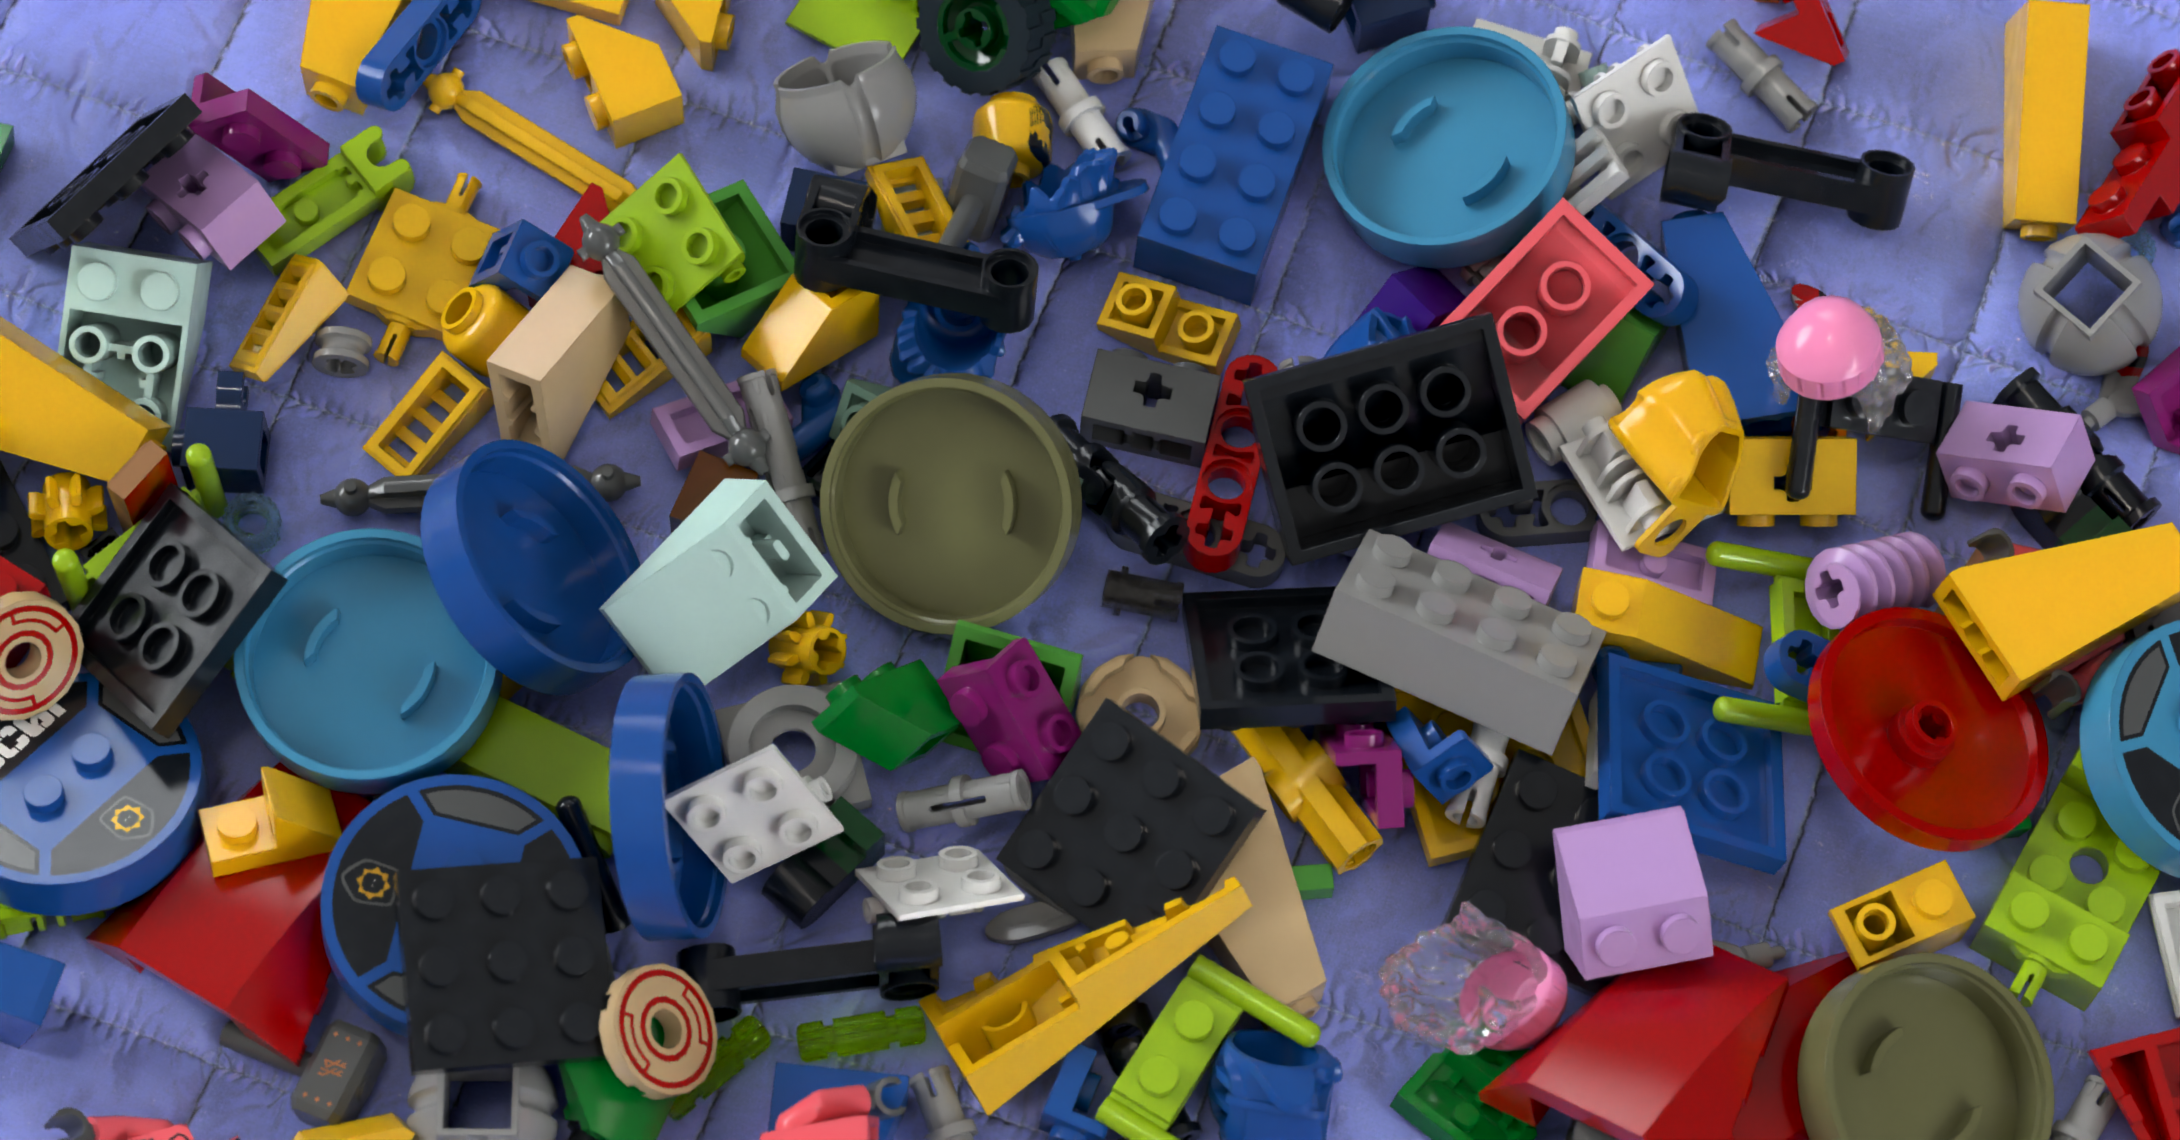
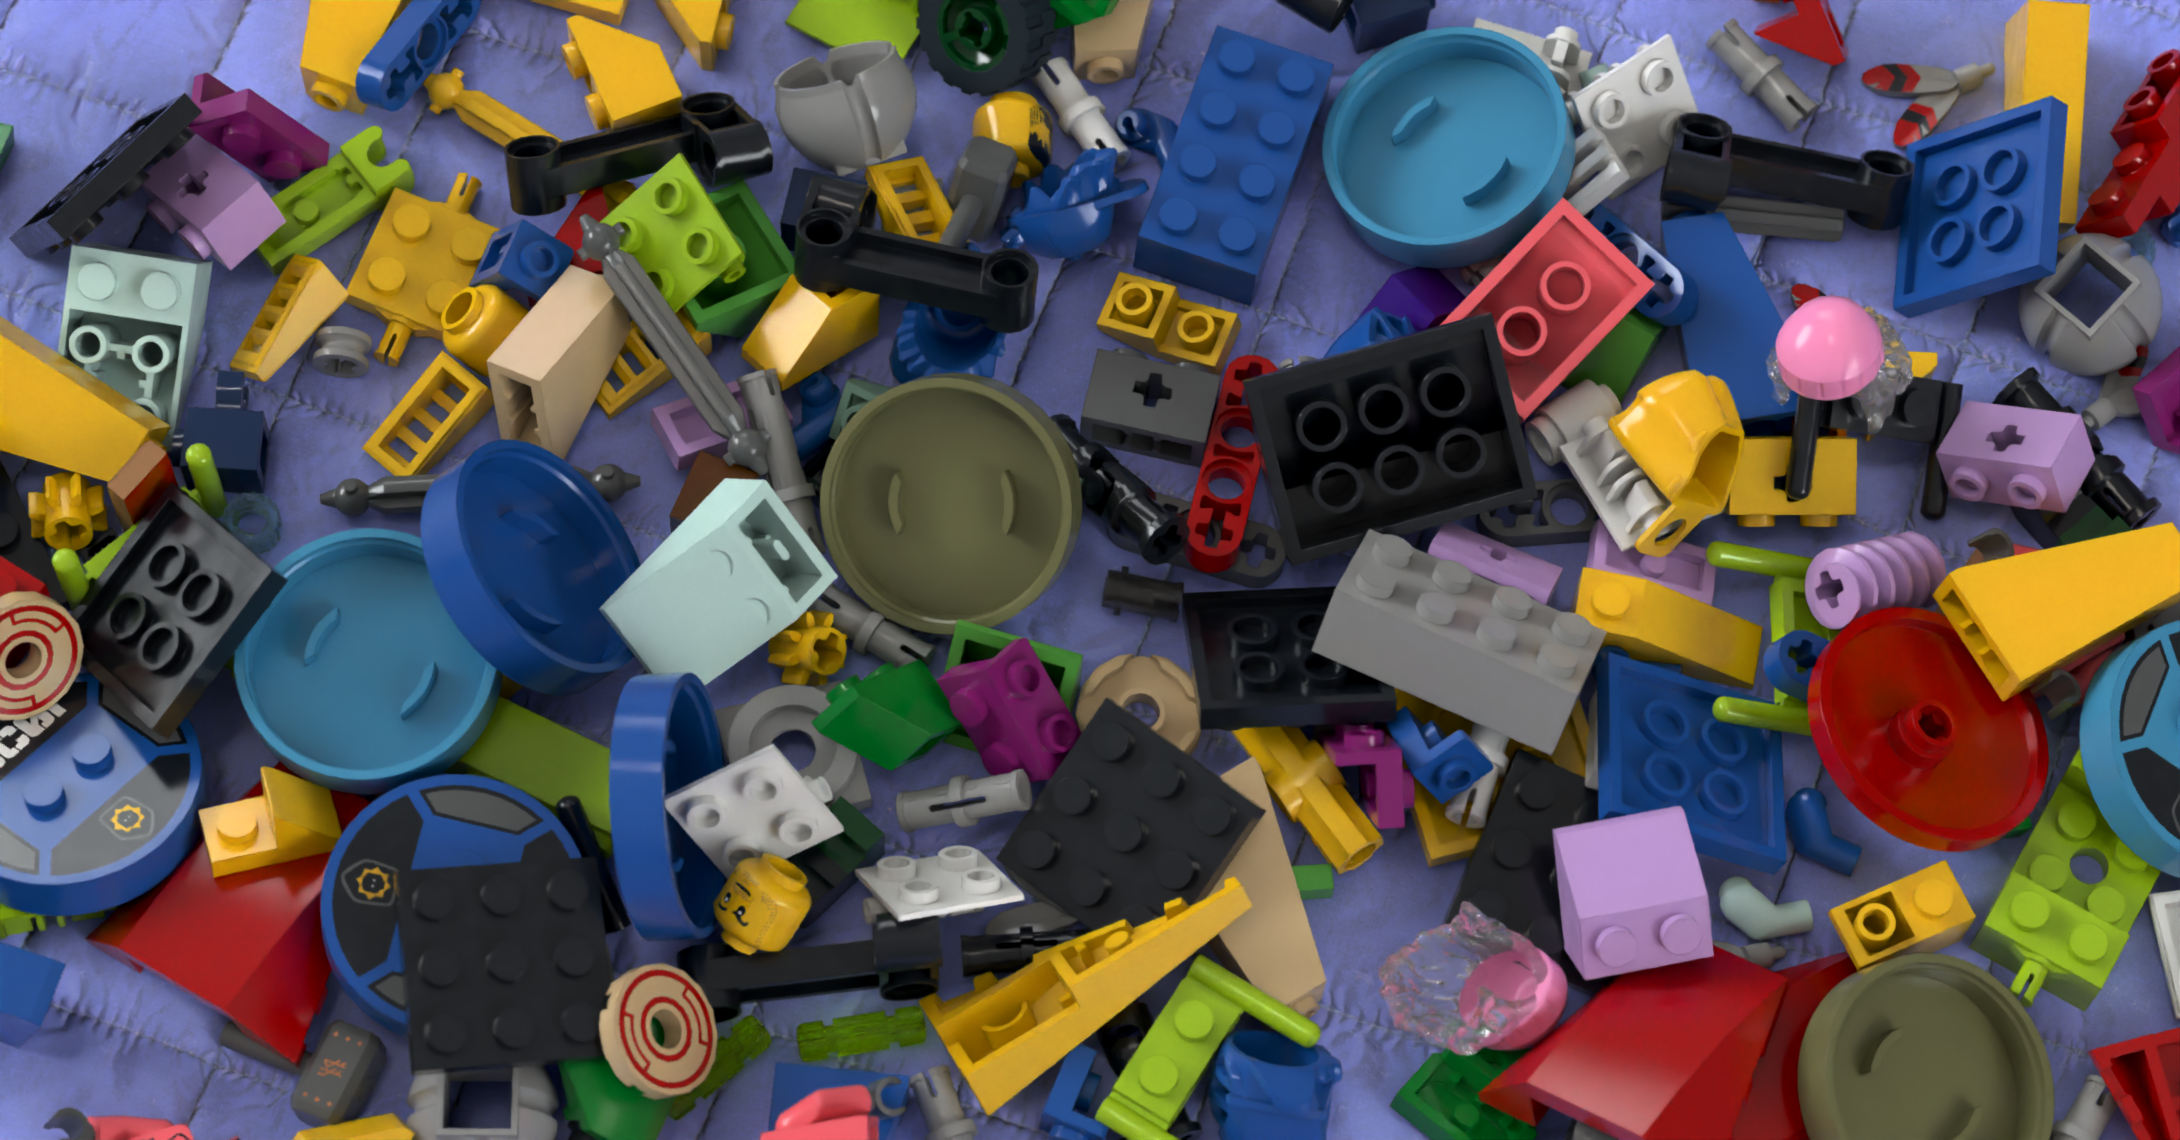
(710, 132): none -> black piece
(762, 904): none -> yellow head
(872, 630): none -> light grey pin
(1009, 951): none -> black pin
(1758, 915): none -> light aqua arm
(1775, 217): none -> dark grey axle
(1813, 835): none -> blue arm
(1932, 86): none -> piece
(1982, 208): none -> blue plate

